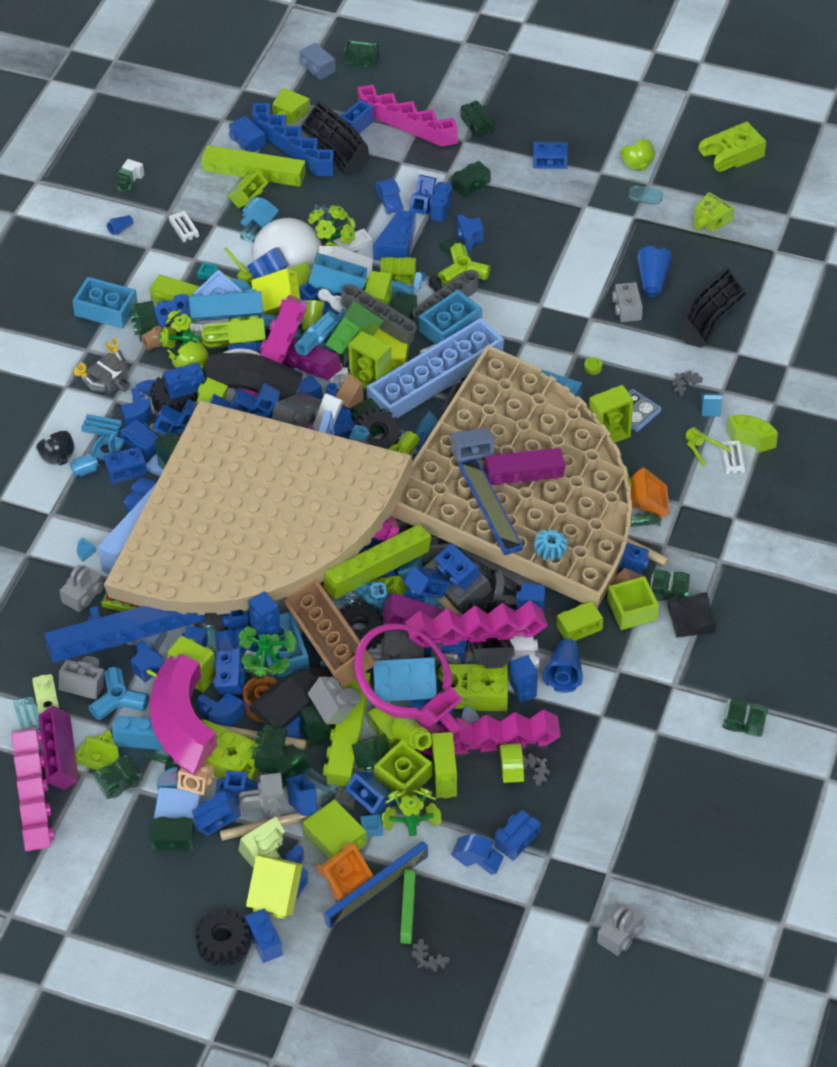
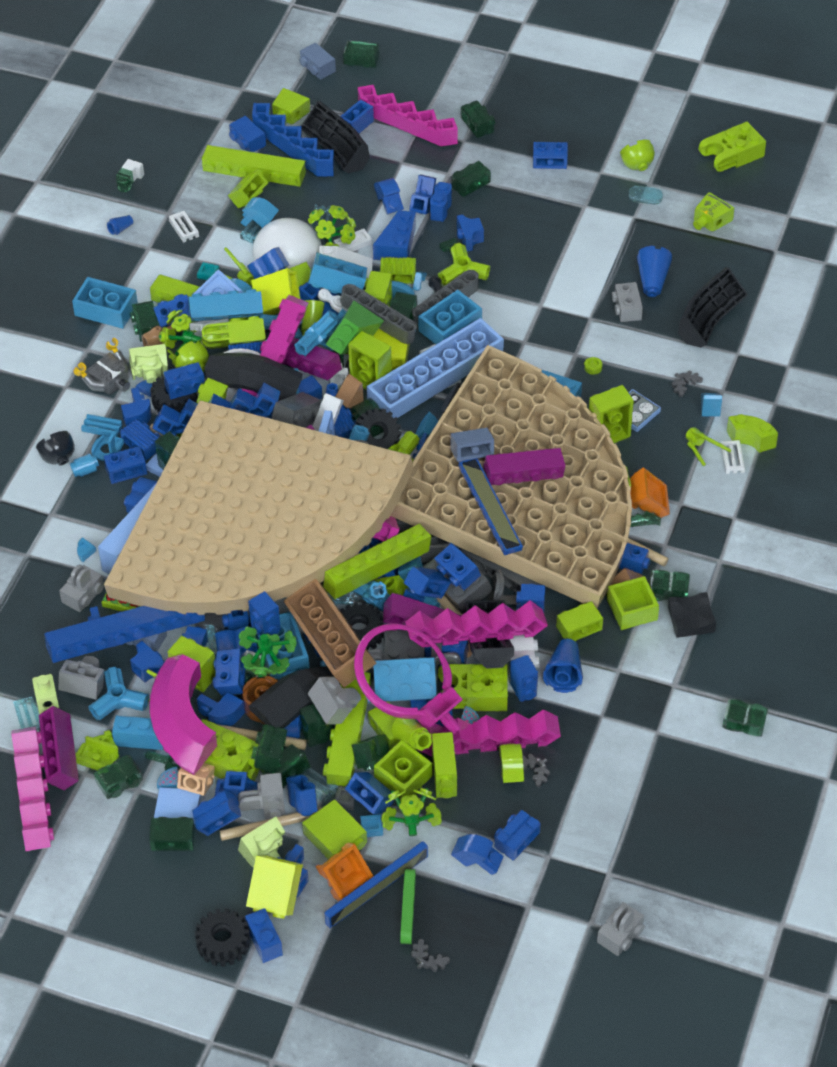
(148, 362): none -> yellowish green brick
(550, 544): medium azure gear -> none

